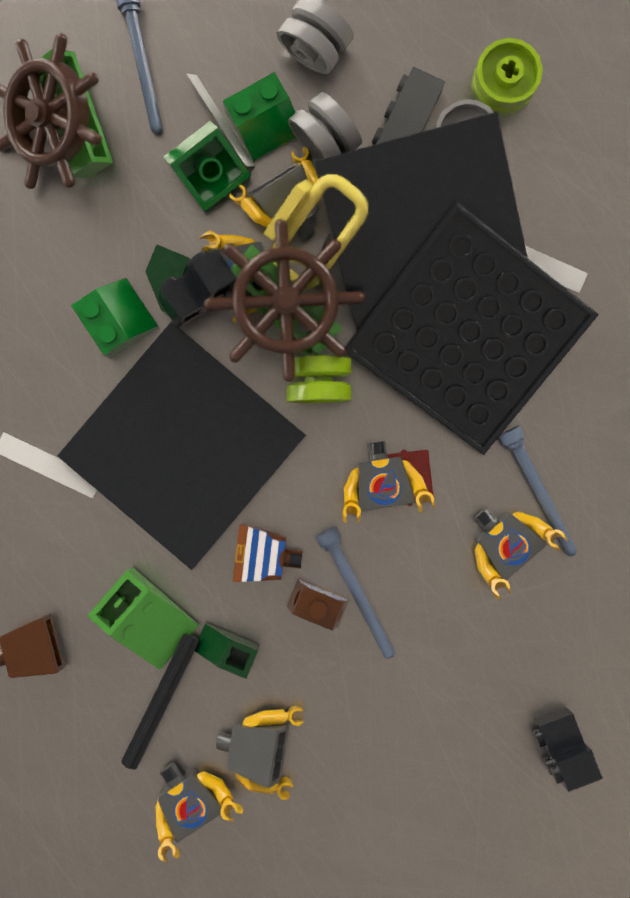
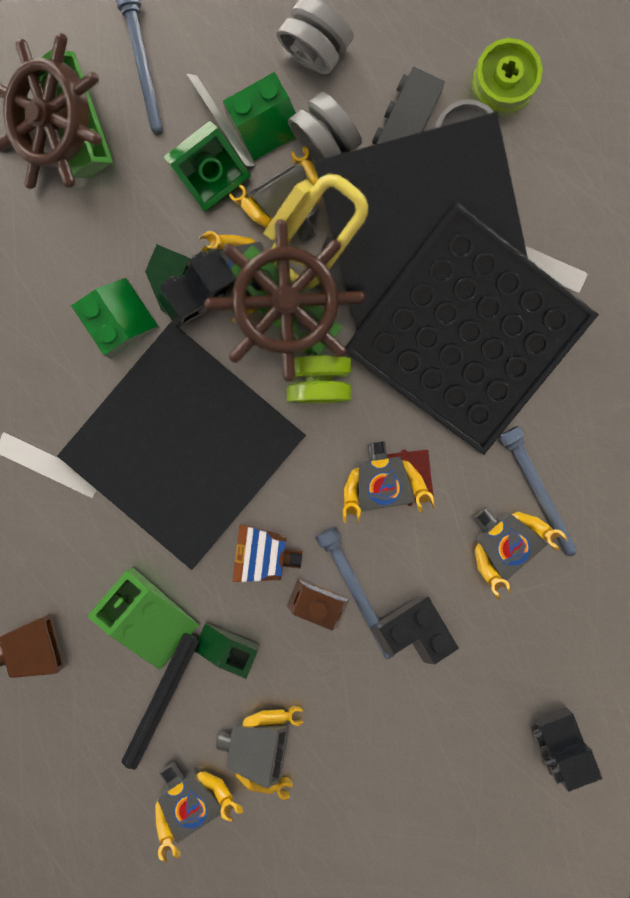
(416, 624): none -> black brick

